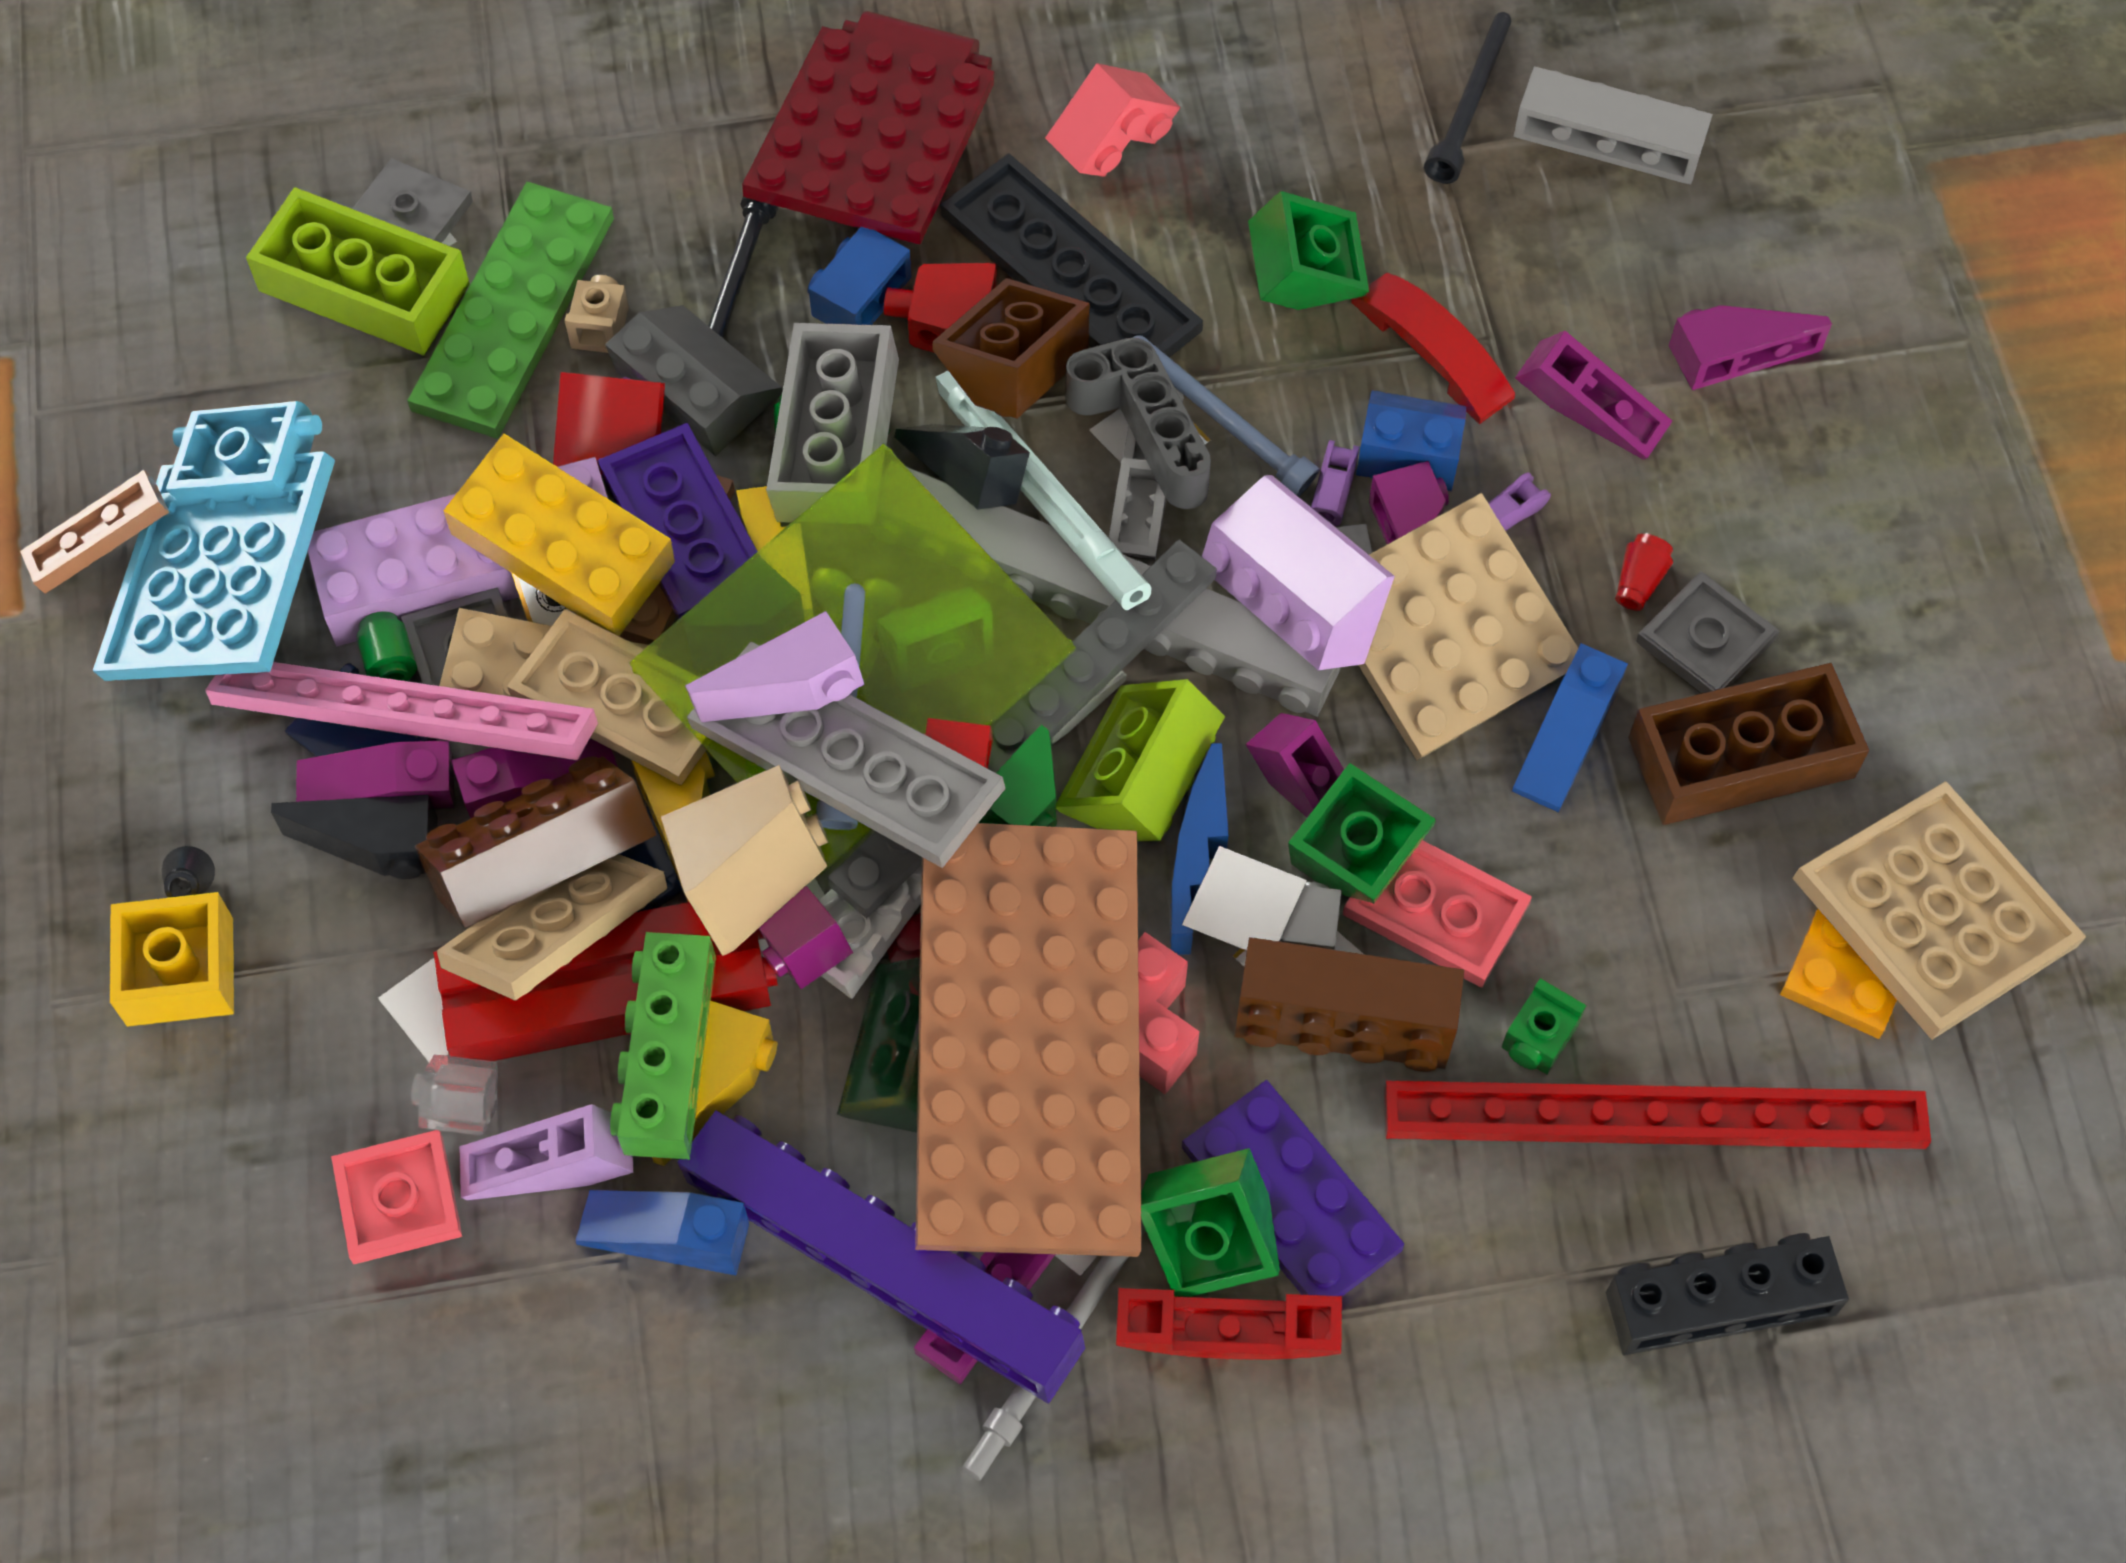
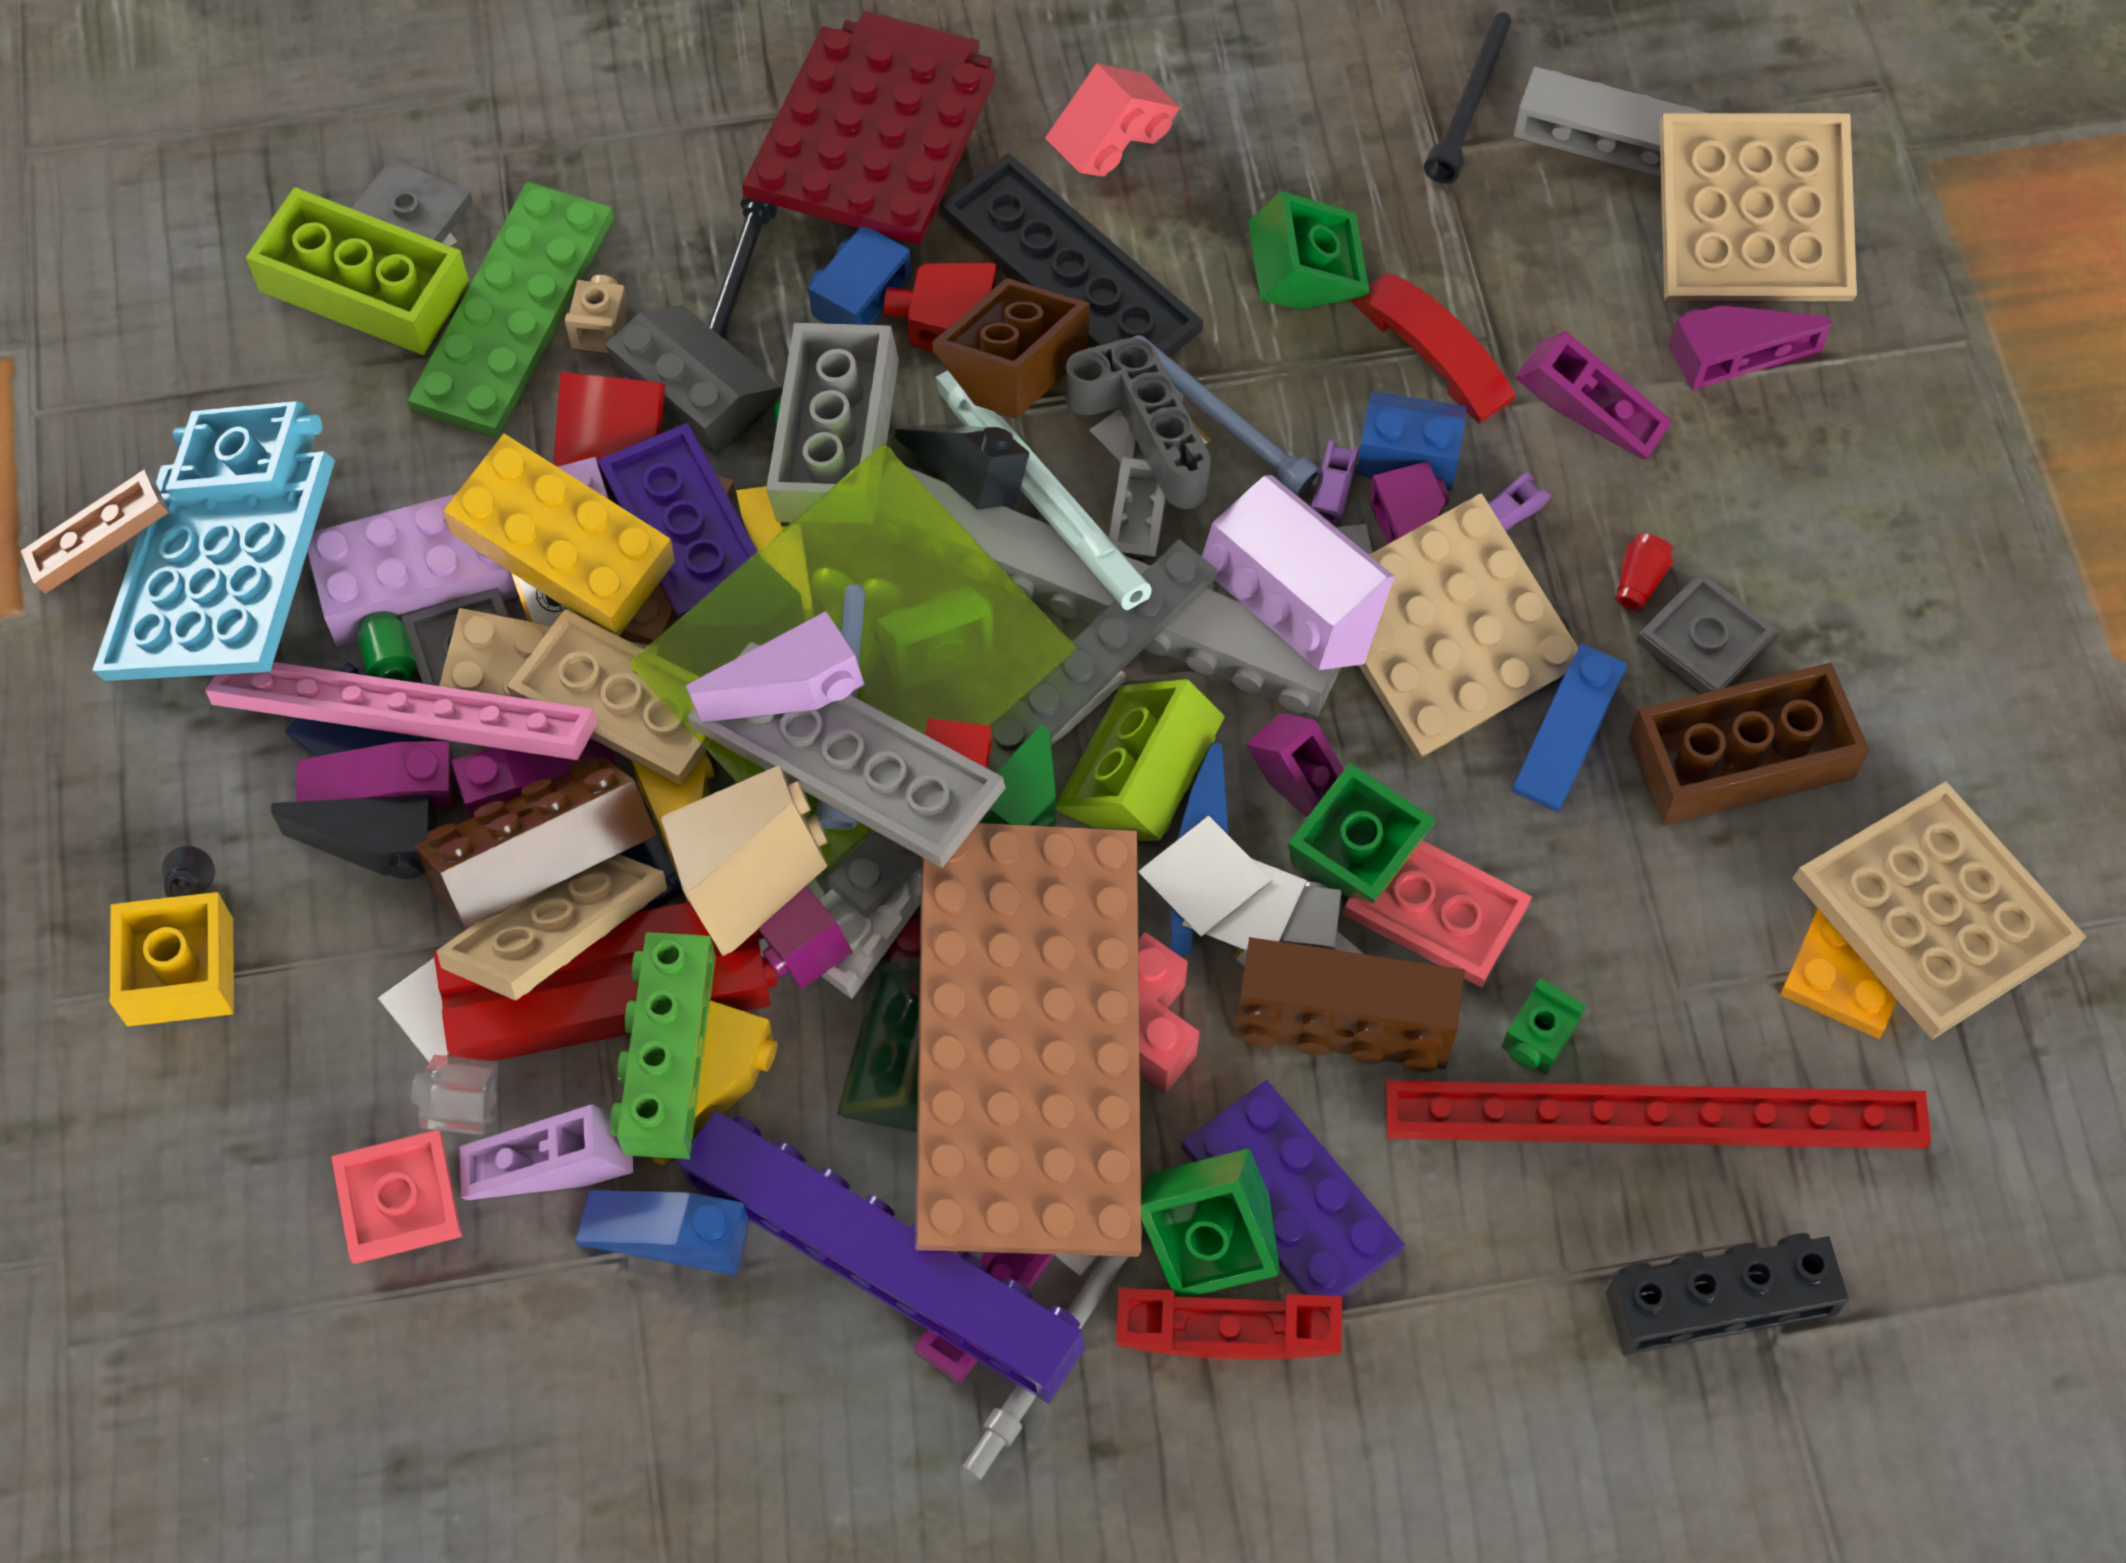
(1204, 876): none -> white sticker
(1757, 207): none -> tan plate

